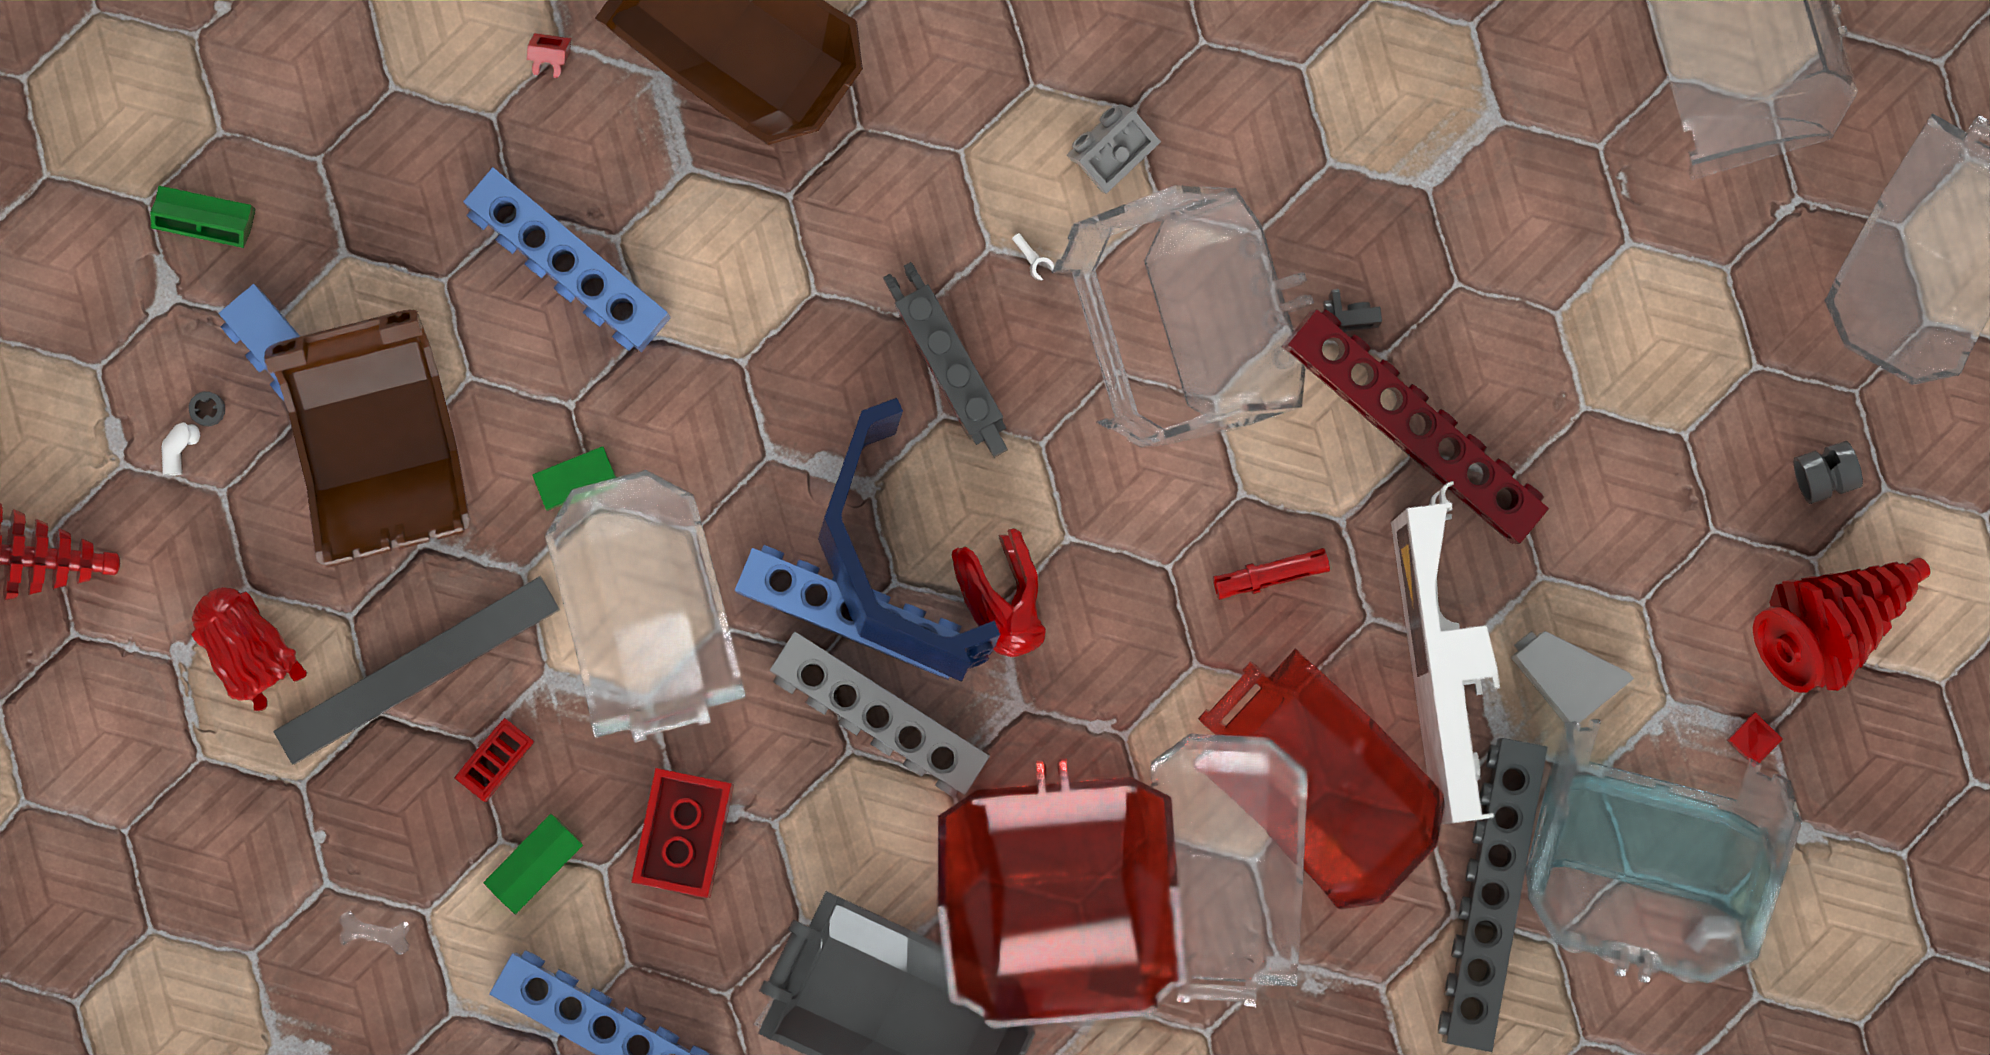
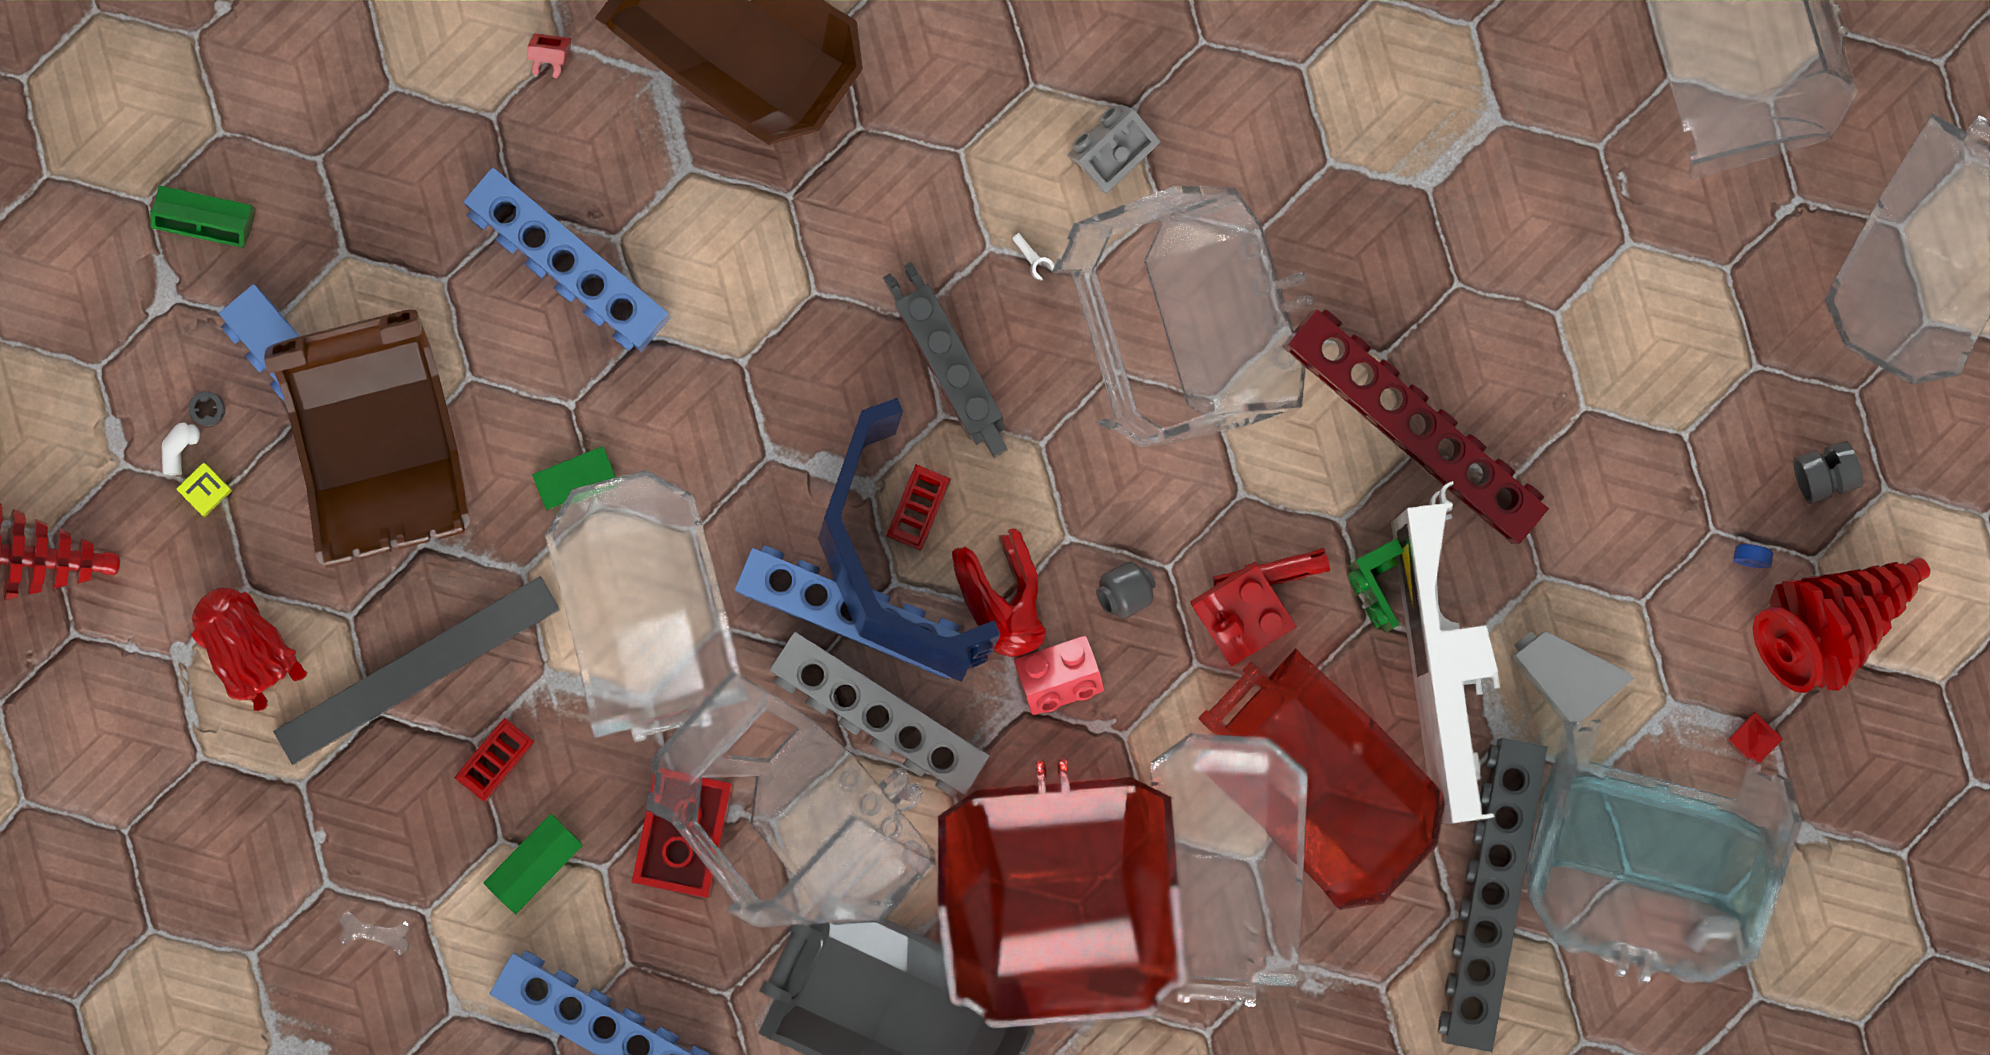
(204, 489): none -> neon yellow tile
(811, 805): none -> clear windscreen
(930, 477): none -> red slope
(1059, 675): none -> coral bracket
(1126, 590): none -> dark grey head
(1243, 614): none -> red hinge
(1357, 317): dark grey bracket -> none
(1363, 581): none -> green bracket
(1753, 556): none -> blue tile

